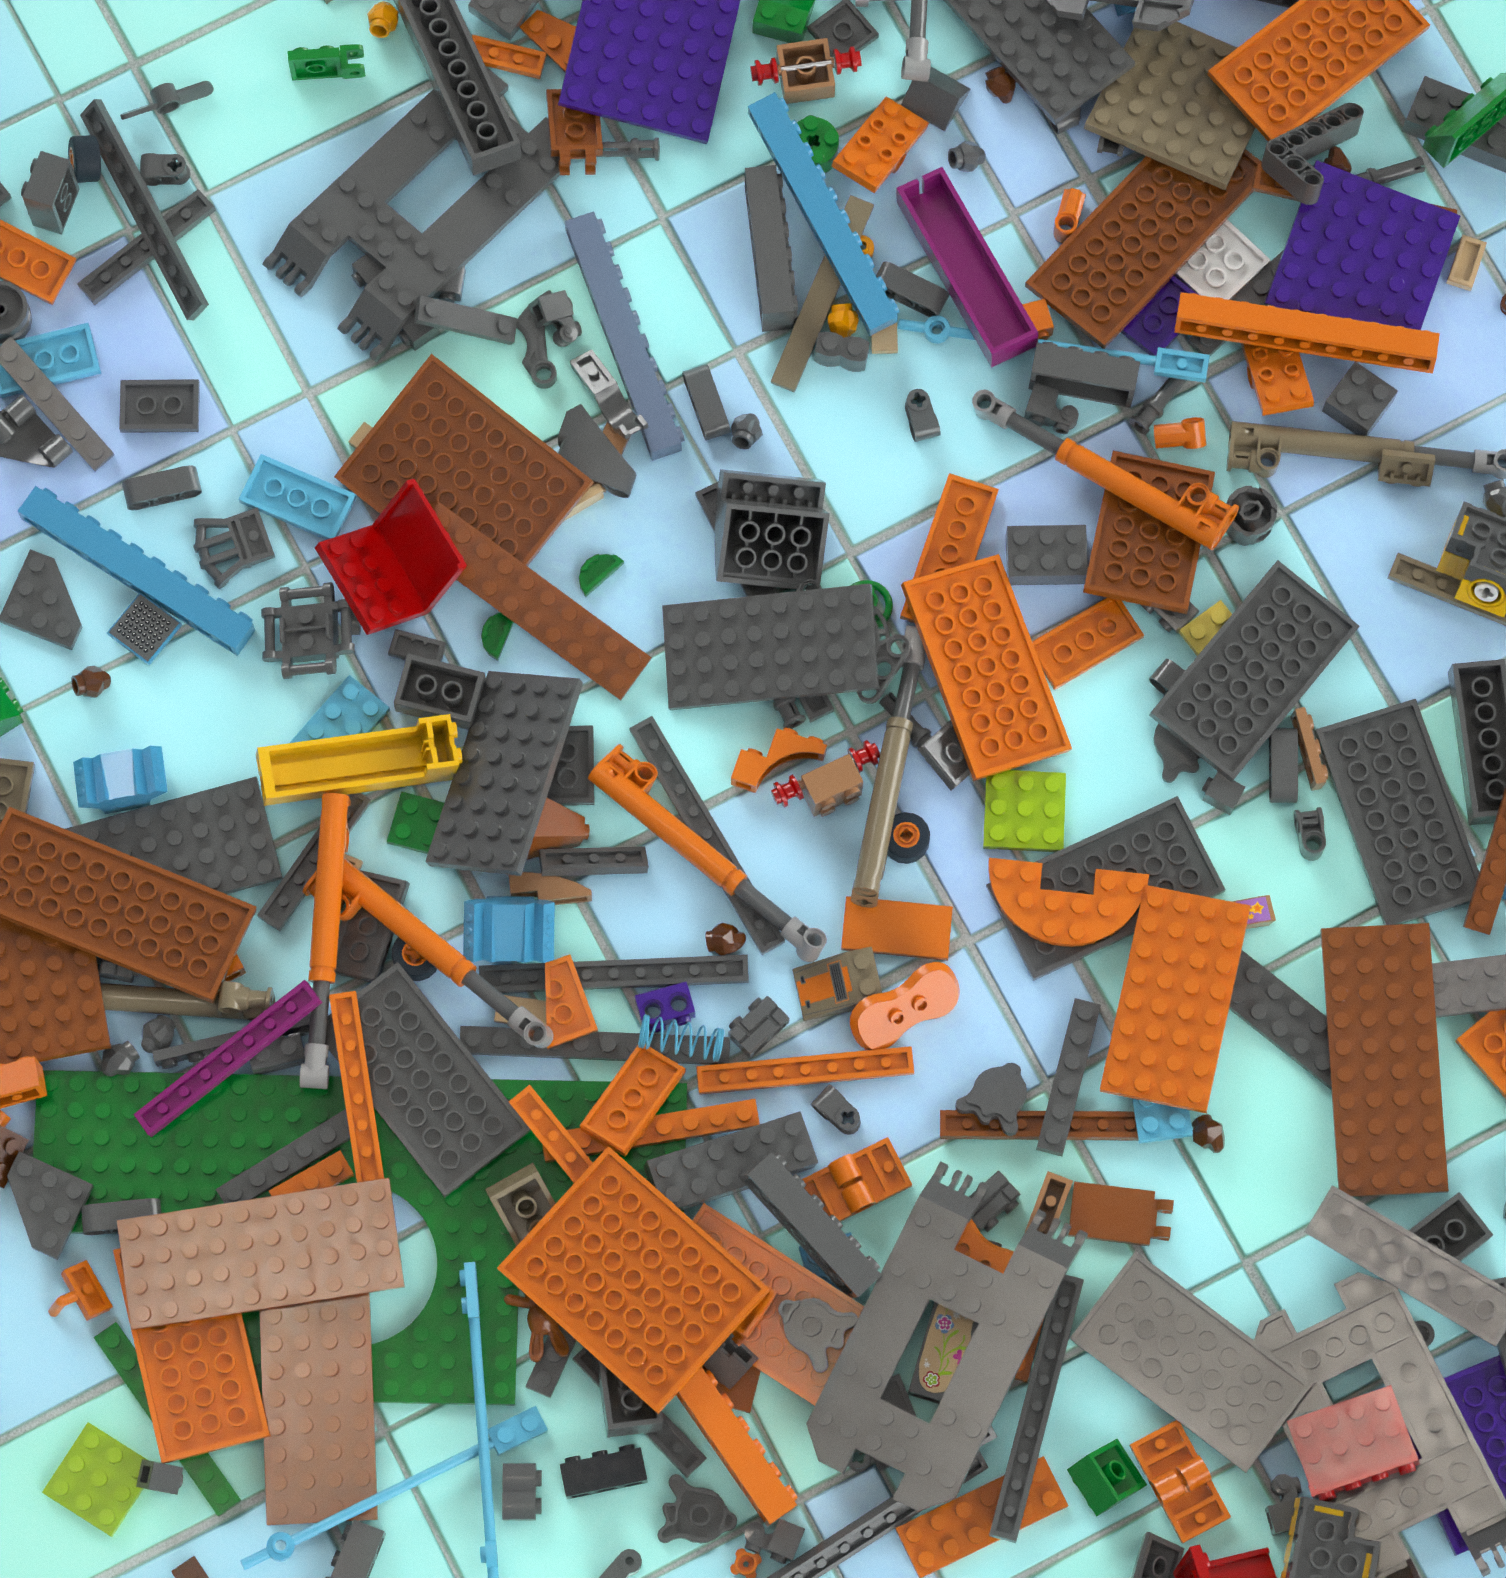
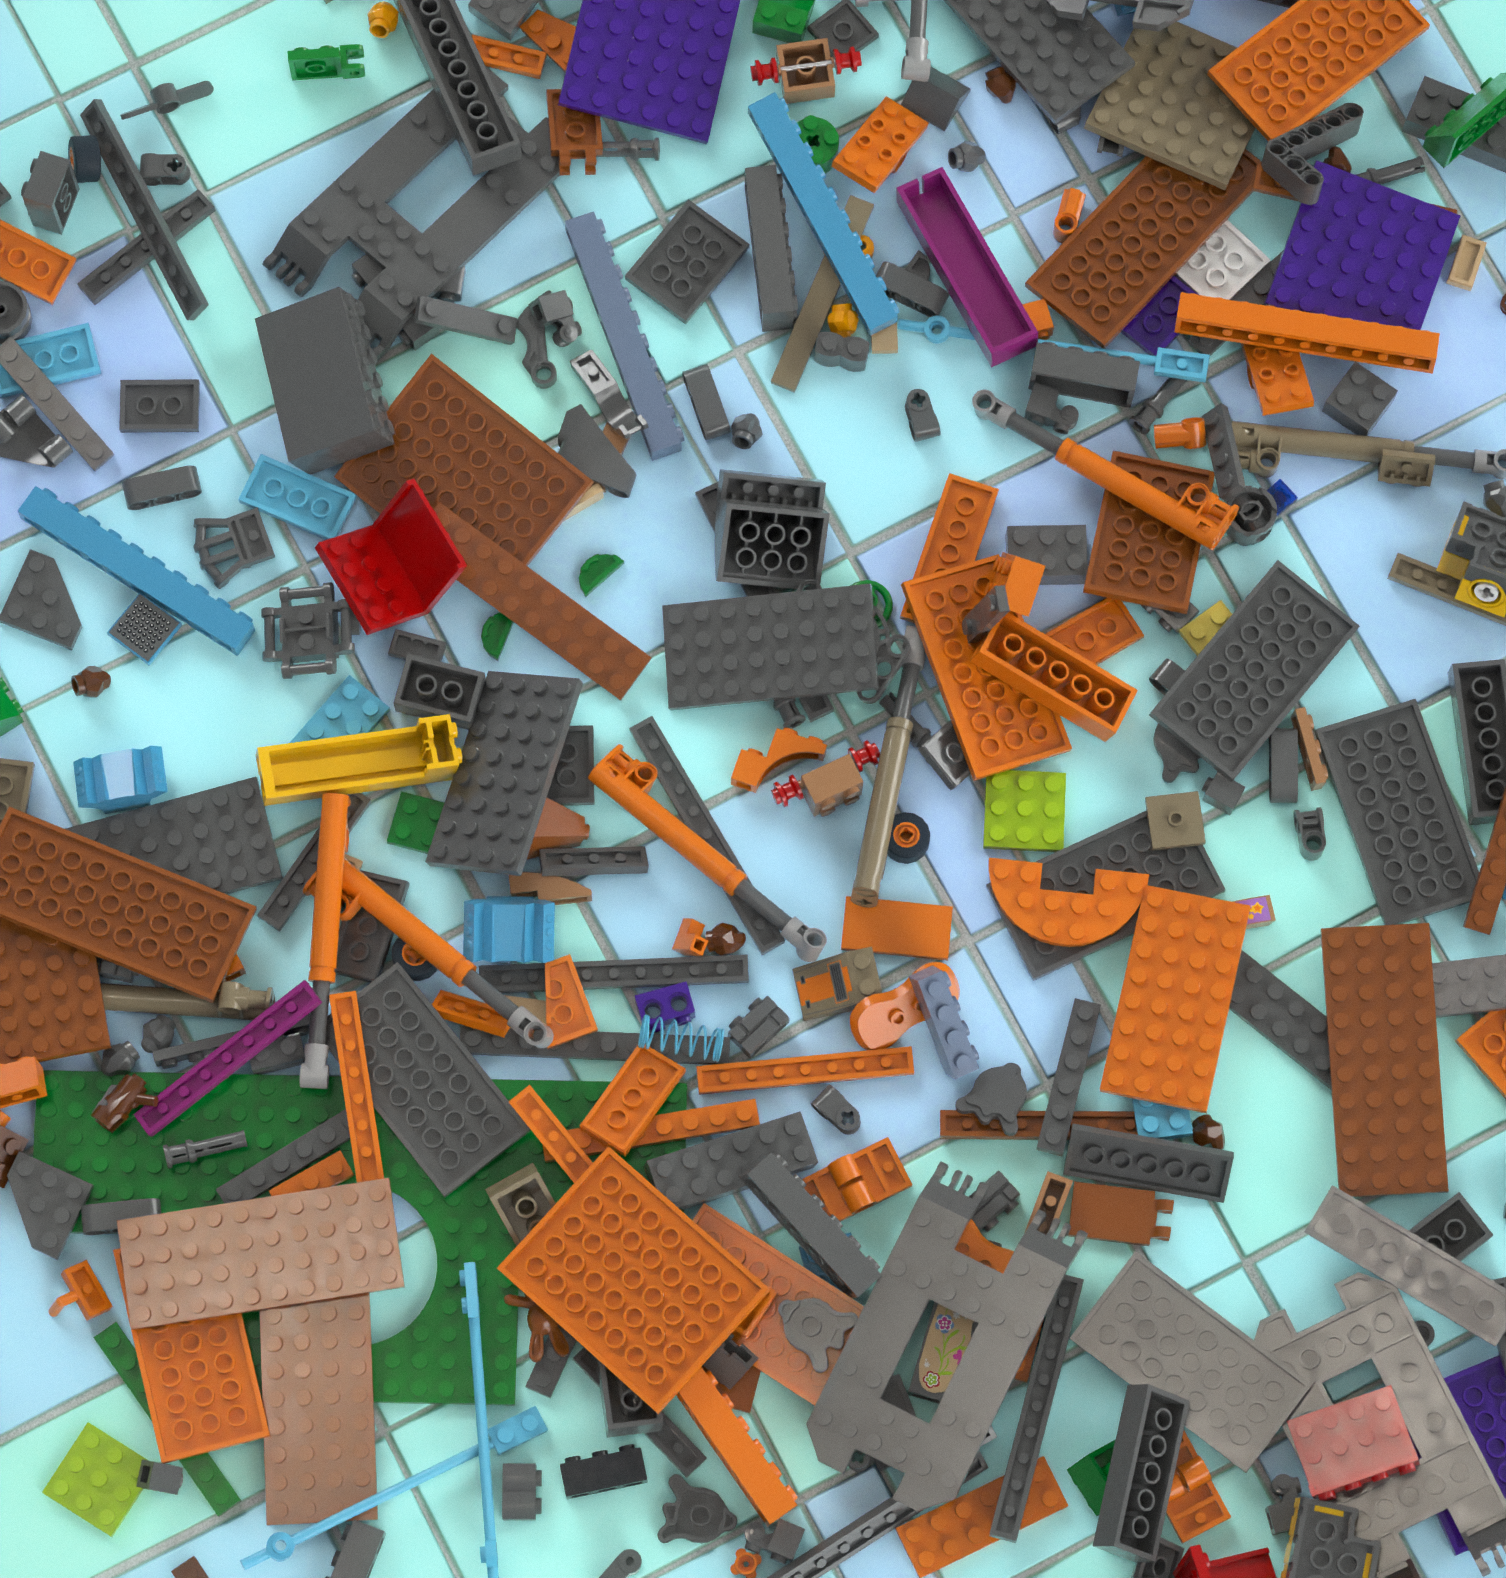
(121, 1100): none -> reddish brown piece
(192, 1150): none -> dark grey pin
(324, 381): none -> dark grey brick
(470, 1013): none -> orange plate
(687, 261): none -> dark grey plate
(689, 939): none -> orange piece
(919, 266): none -> dark grey tile
(943, 1021): none -> sand blue brick
(986, 614): none -> dark grey plate
(1020, 580): none -> orange brick
(1054, 676): none -> orange brick
(1141, 1473): none -> dark grey brick
(1148, 1163): none -> dark grey plate
(1175, 820): none -> dark tan plate
(1223, 452): none -> dark grey plate
(1282, 495): none -> clear blue plate

